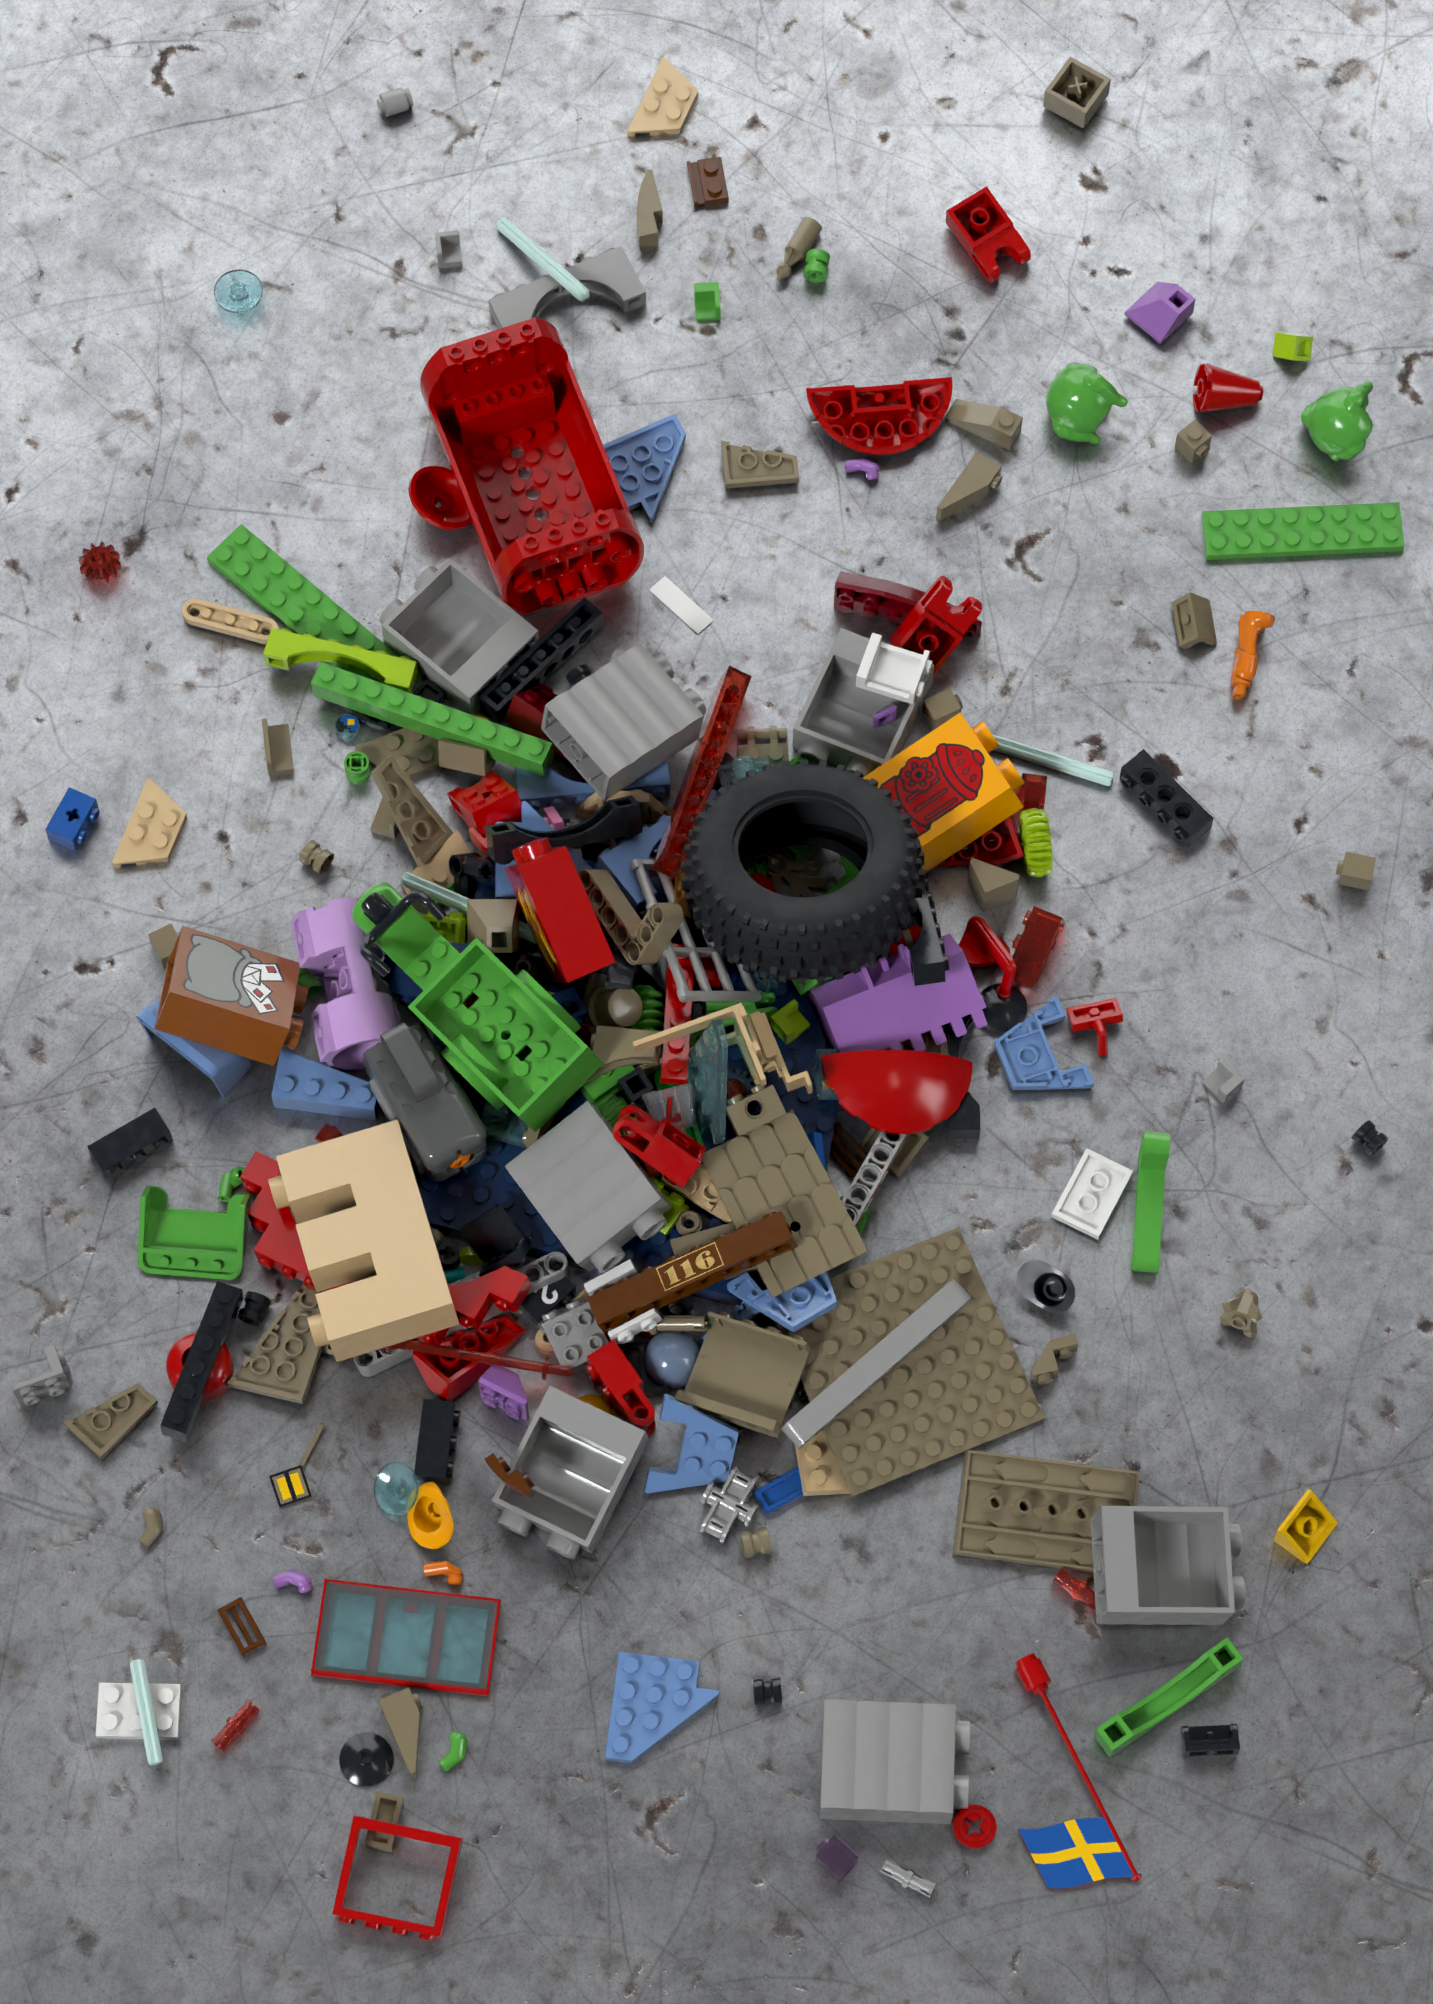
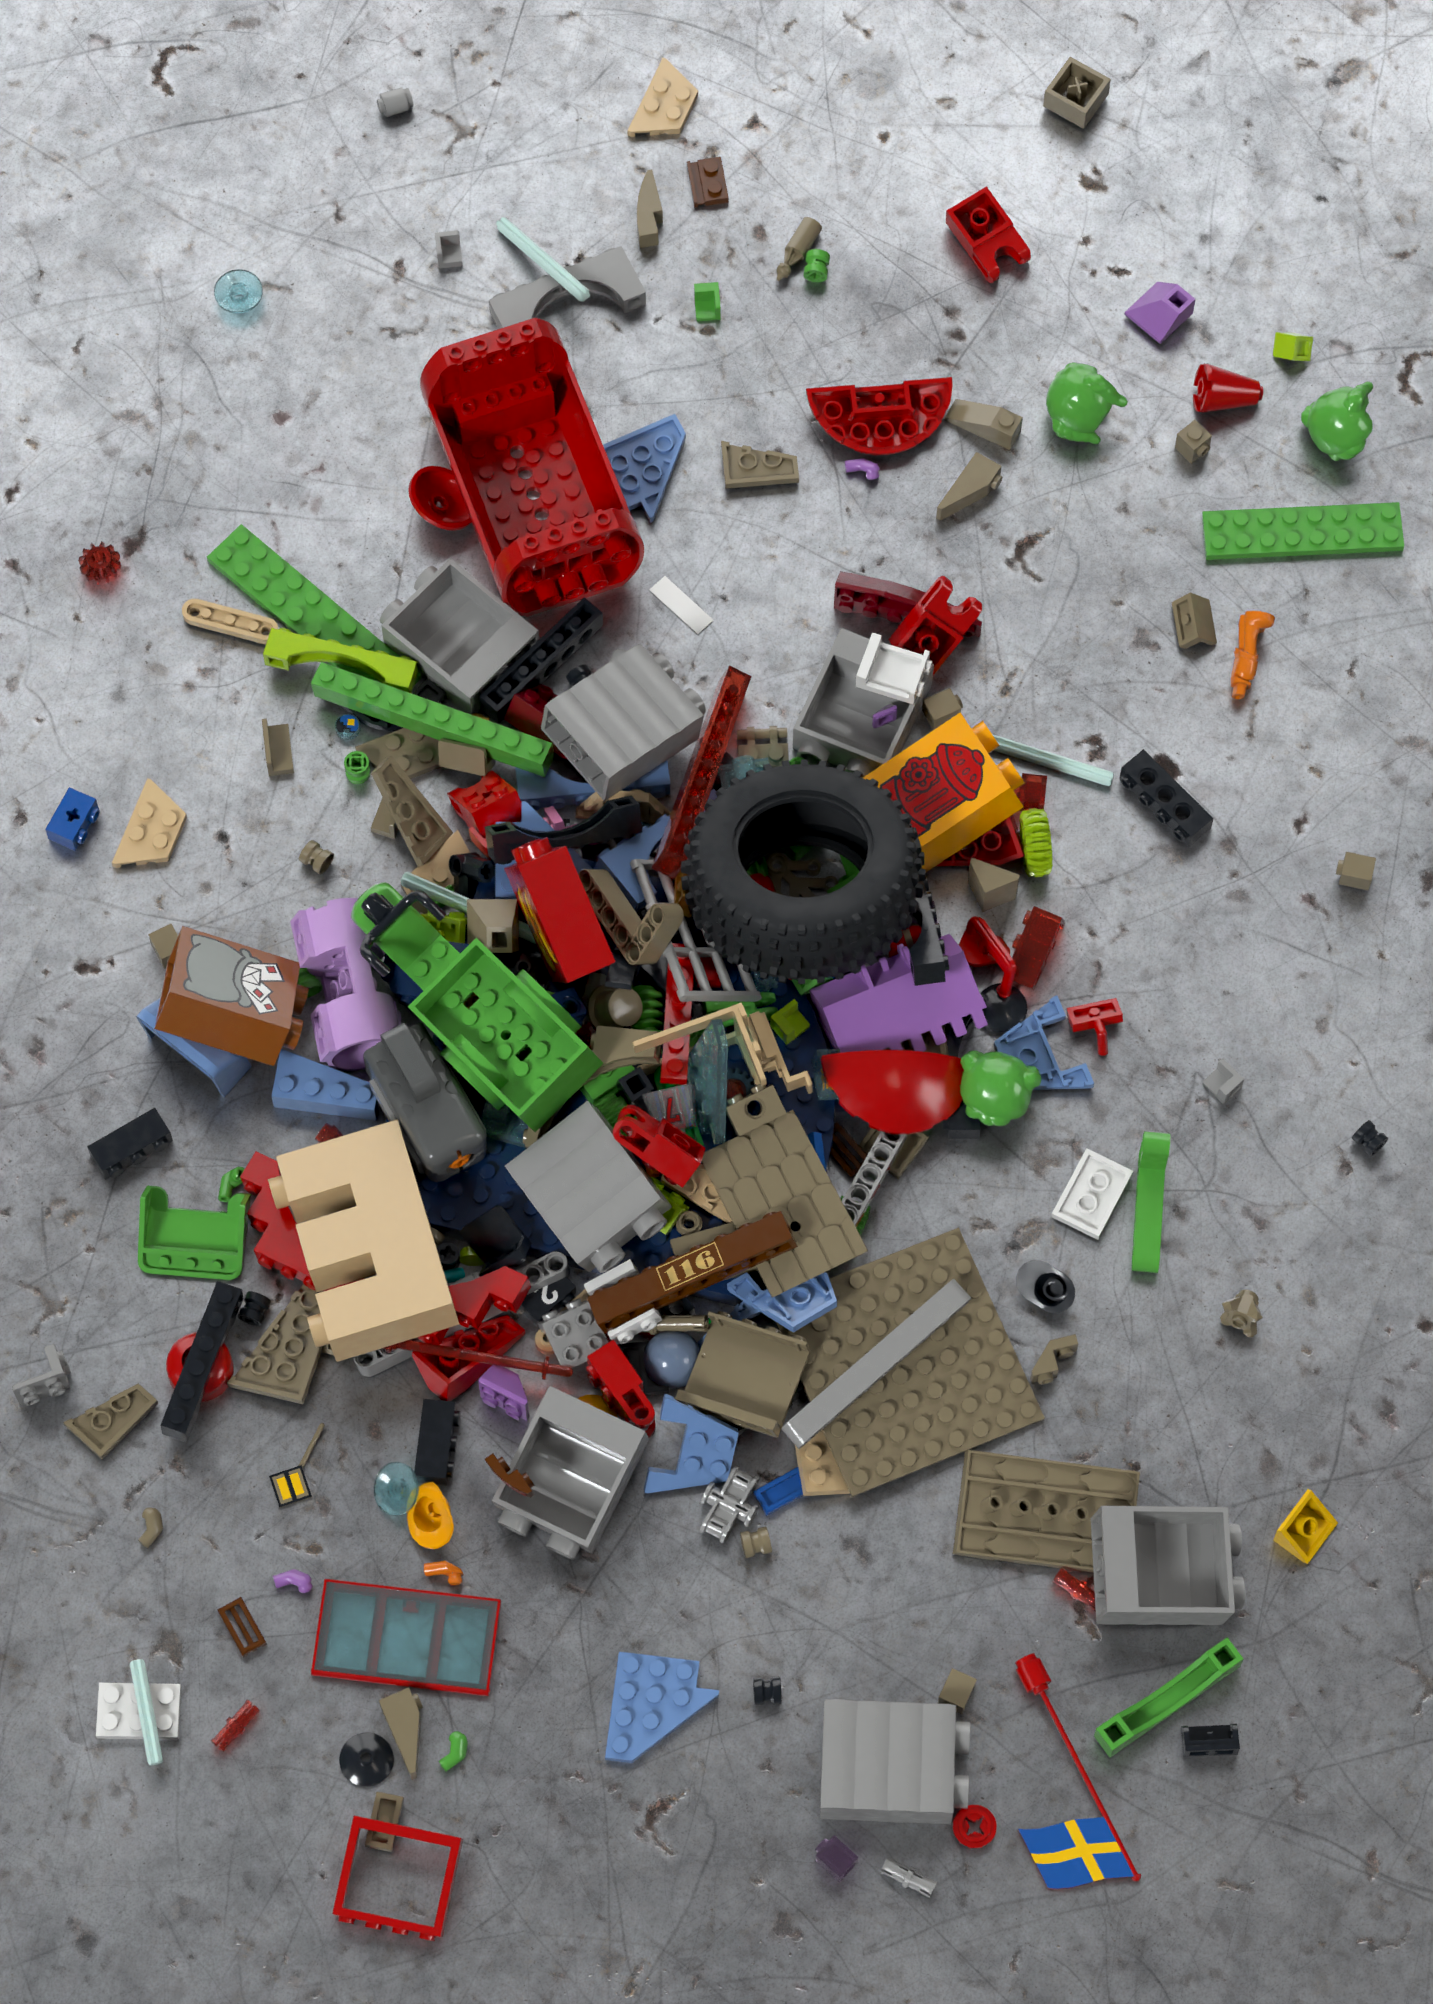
(957, 1690): none -> dark tan brick
(996, 1086): none -> bright green piece

